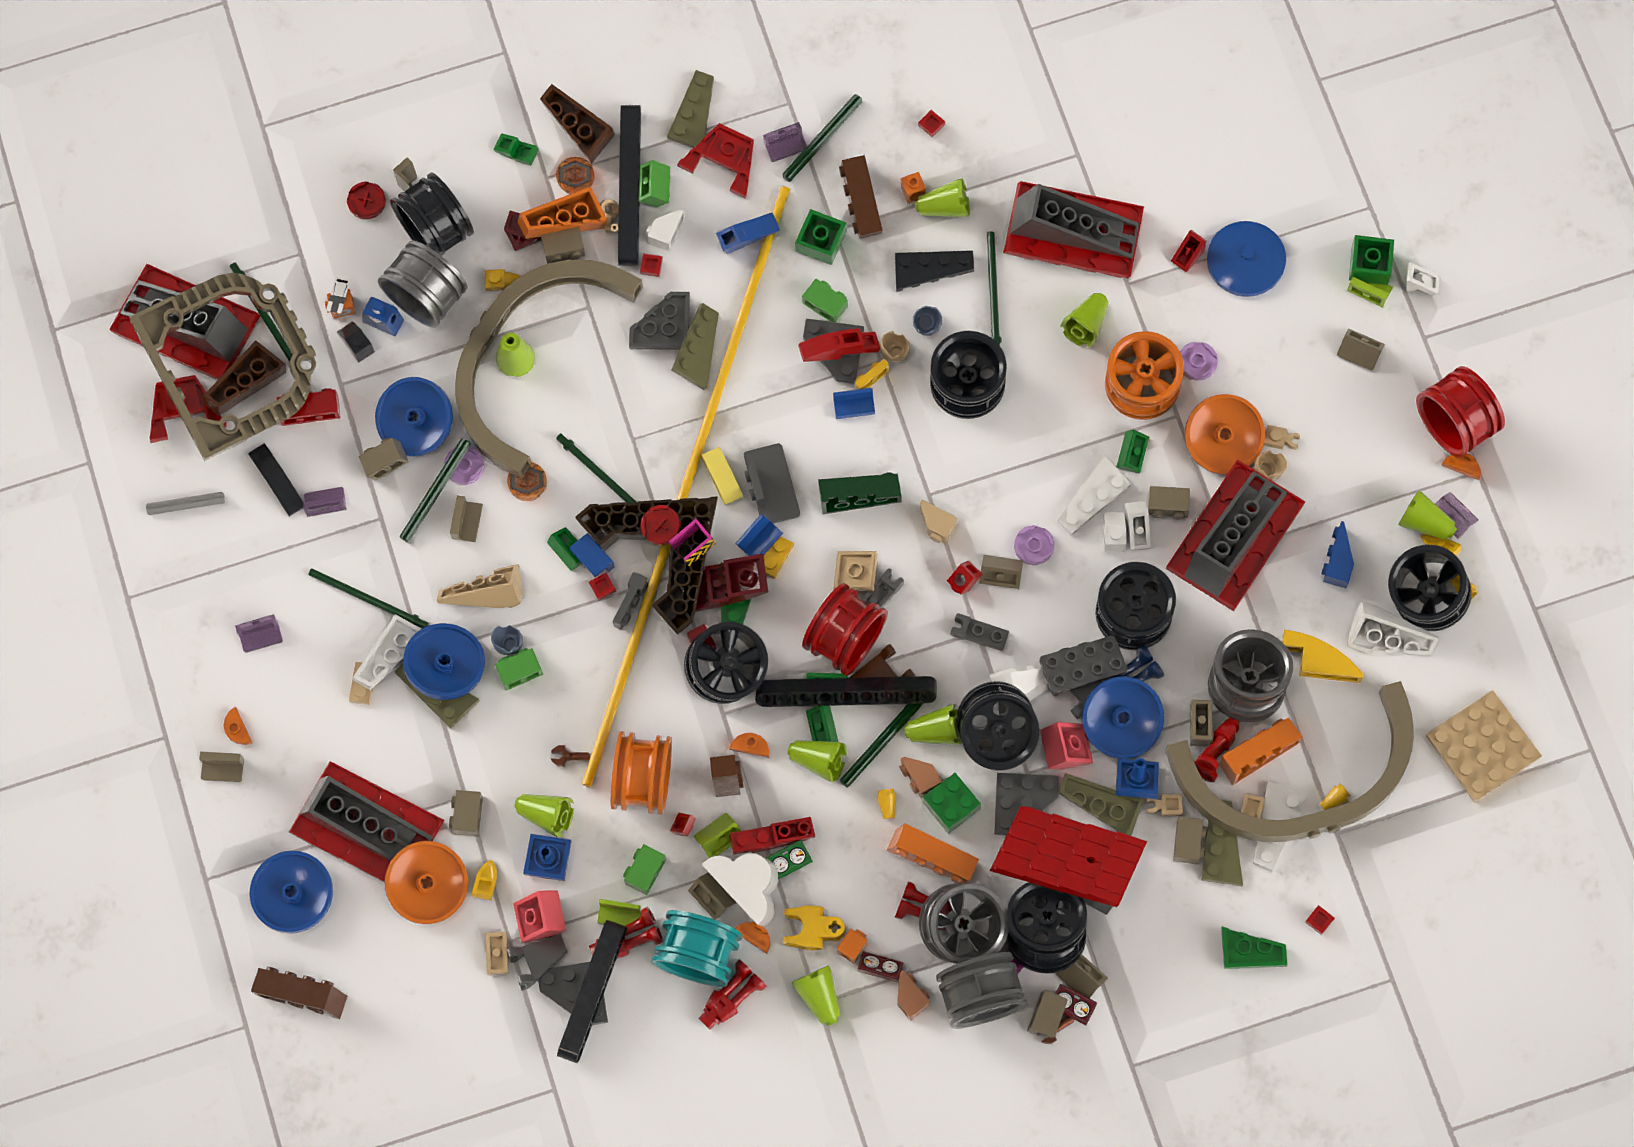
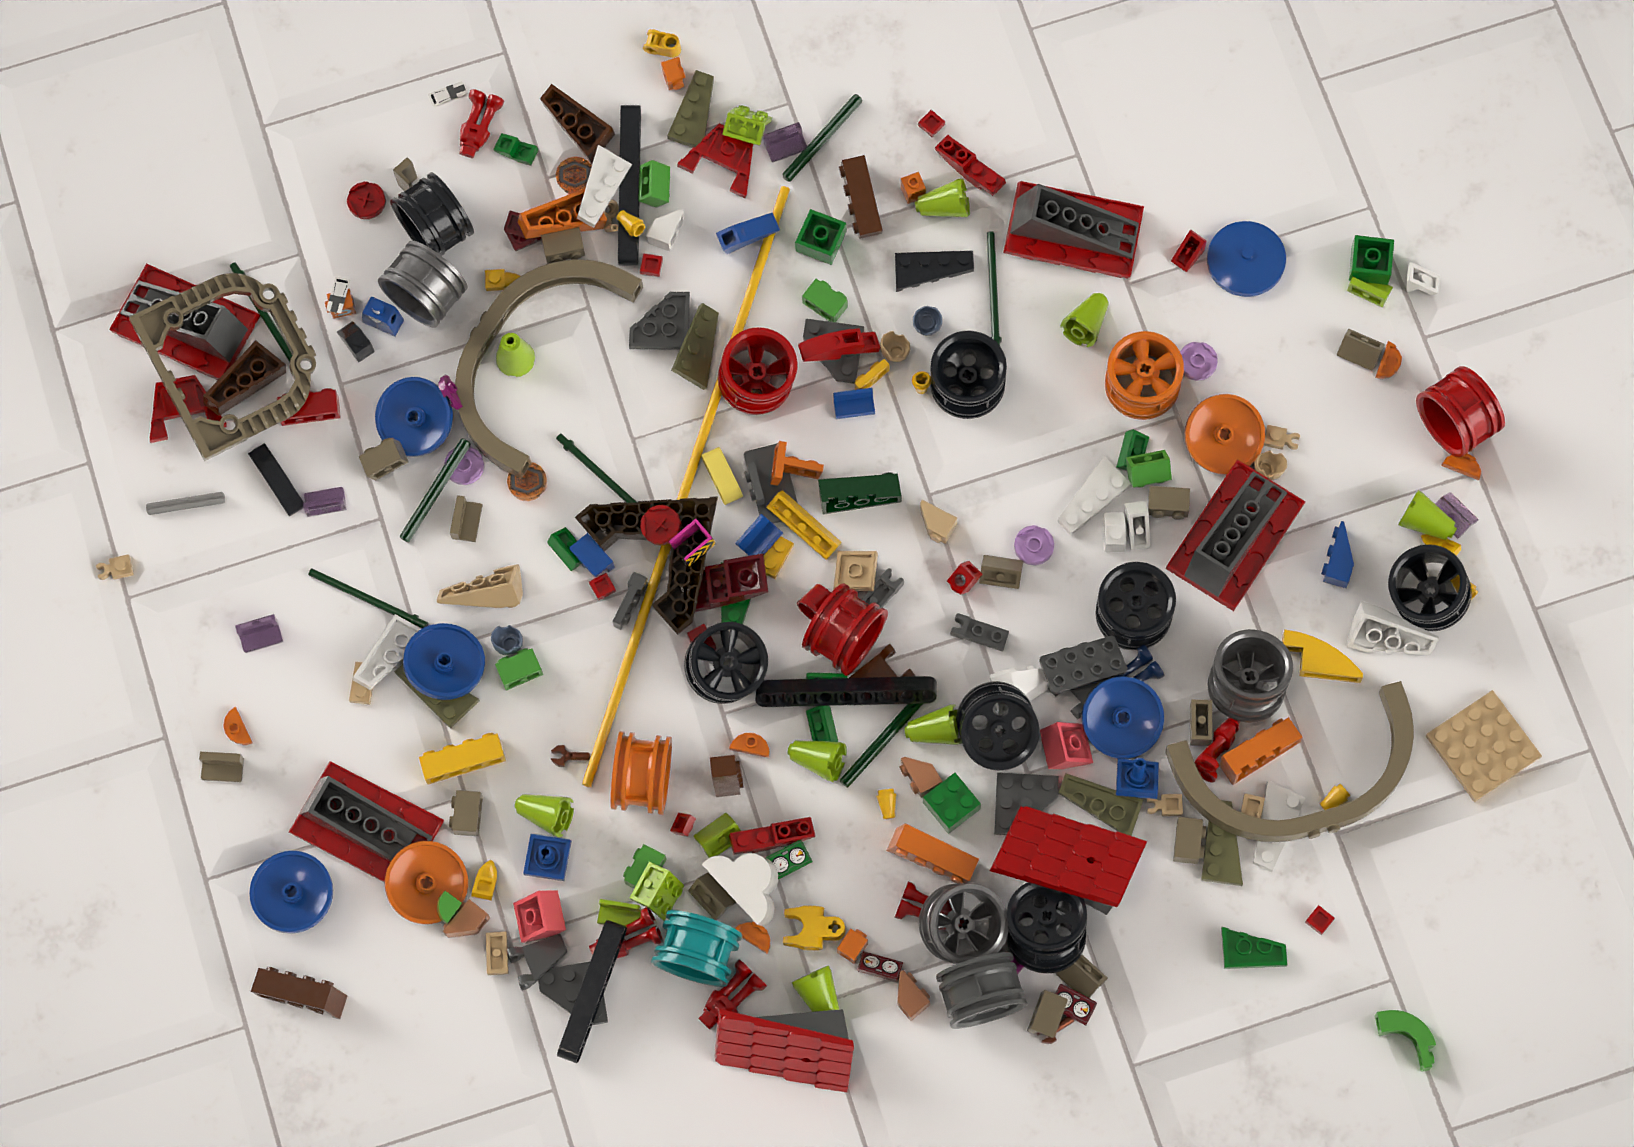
(118, 568): none -> tan plate
(447, 93): none -> sticker
(447, 906): none -> bright green brick
(449, 389): none -> magenta plate
(462, 758): none -> yellow brick
(467, 921): none -> nougat slope
(474, 135): none -> red piece
(603, 181): none -> white wing
(632, 224): none -> yellow cone
(657, 890): none -> lime bracket
(659, 41): none -> yellow piece
(673, 73): none -> orange brick
(746, 124): none -> lime bracket
(756, 342): none -> red wheel
(791, 1046): none -> red piece
(792, 465): none -> orange bracket
(804, 524): none -> yellow slope
(813, 600): none -> red hat
(921, 381): none -> yellow cone
(969, 166): none -> red slope
(1148, 468): none -> bright green brick
(1390, 362): none -> orange plate
(1411, 1027): none -> bright green arch

